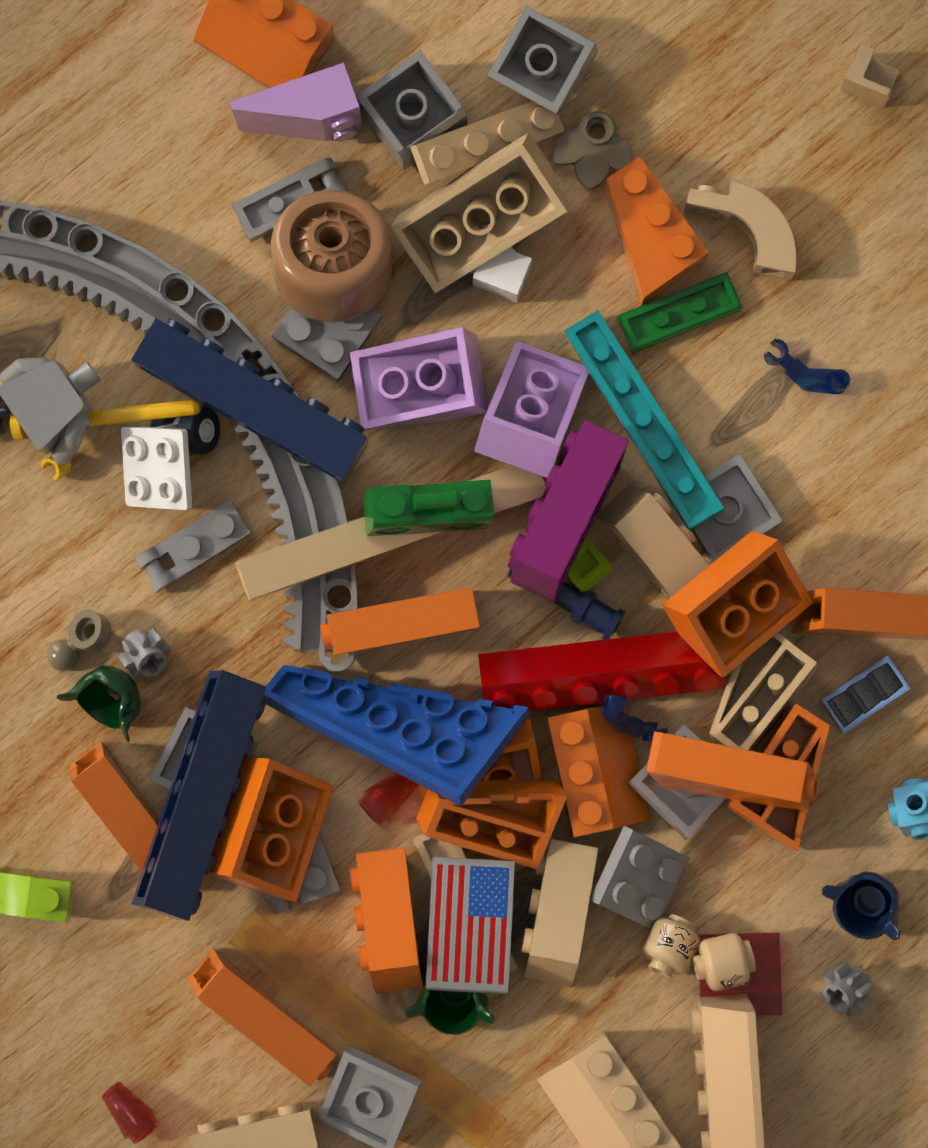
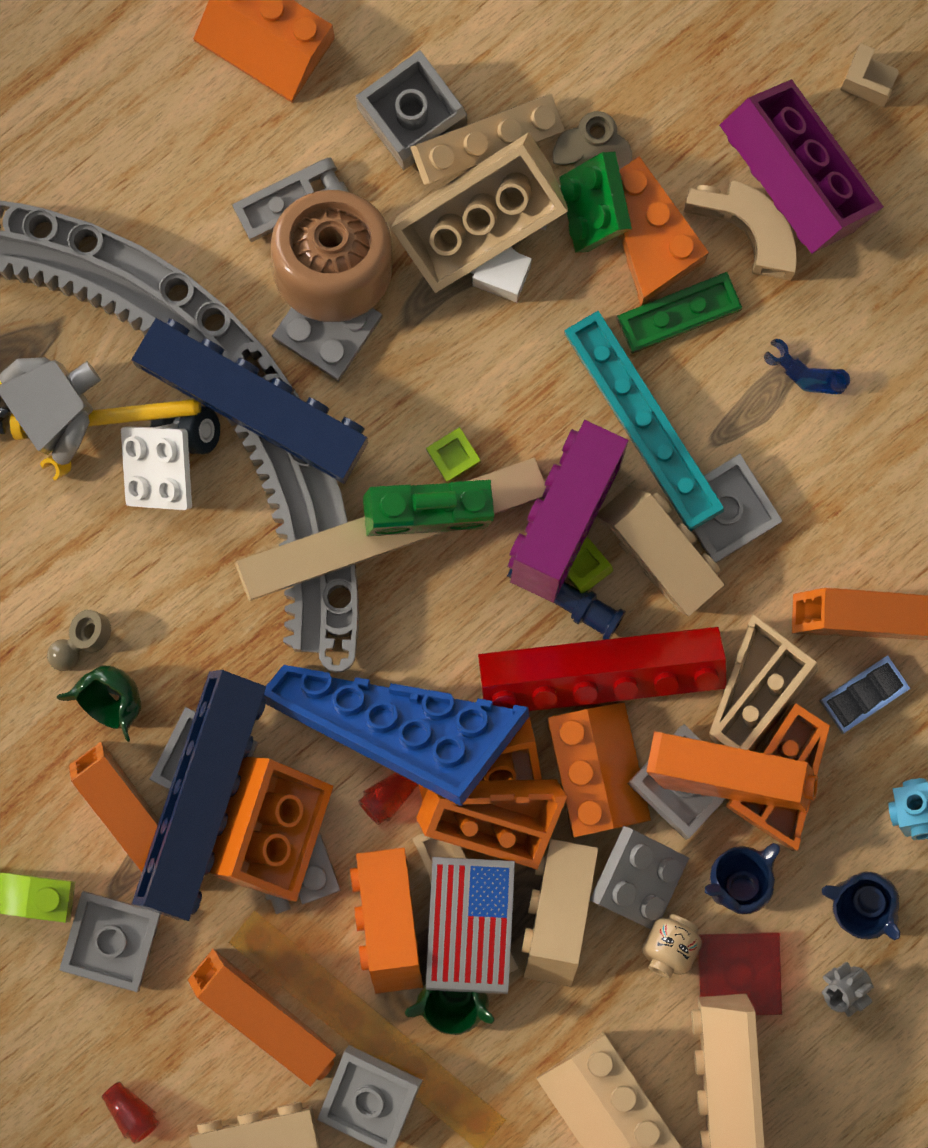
(110, 941): none -> light grey plate
(144, 653): light grey gear -> none
(194, 545): light grey plate -> none
(307, 107): lavender slope -> none
(400, 622): orange slope -> none
(419, 380): lavender slope -> none
(453, 455): none -> lime plate
(531, 409): lavender slope -> none
(543, 60): light grey slope -> none
(595, 202): none -> green plate
(623, 722): clear blue arm -> none
(724, 962): tan head -> none
(738, 602): orange slope -> none
(743, 878): none -> dark blue hair
(801, 165): none -> magenta brick

